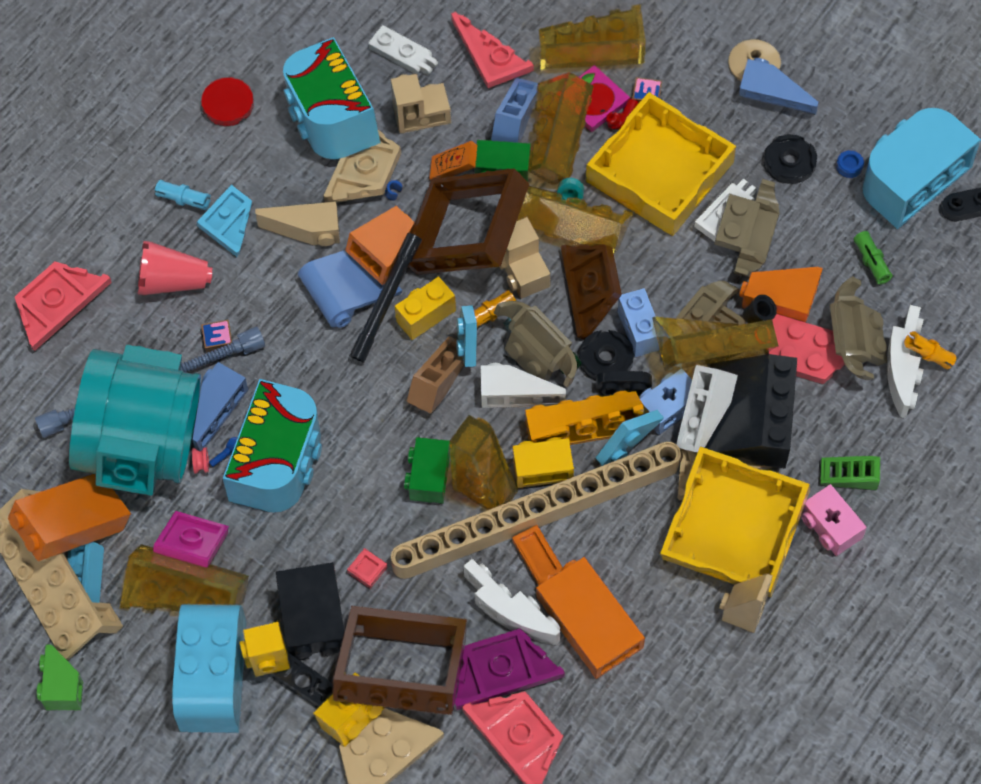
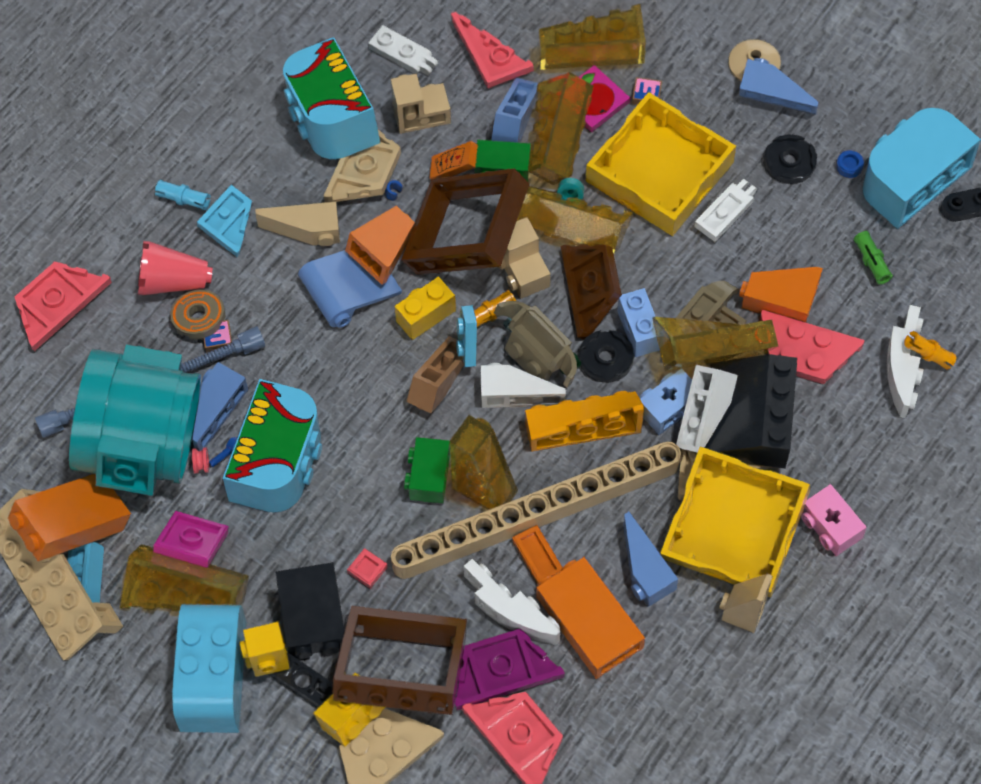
(60, 684): bright green slope -> none
(196, 301): none -> dark tan tile
(227, 101): red tile -> none
(366, 337): black piece -> none
(542, 462): yellow brick -> none
(616, 120): red arm -> none
(627, 436): medium azure wing -> none
(630, 381): black plate -> none
(649, 572): none -> medium blue slope
(749, 227): dark tan plate -> none
(760, 309): black piece -> none
(857, 330): dark tan plate -> none
(860, 462): bright green slope -> none

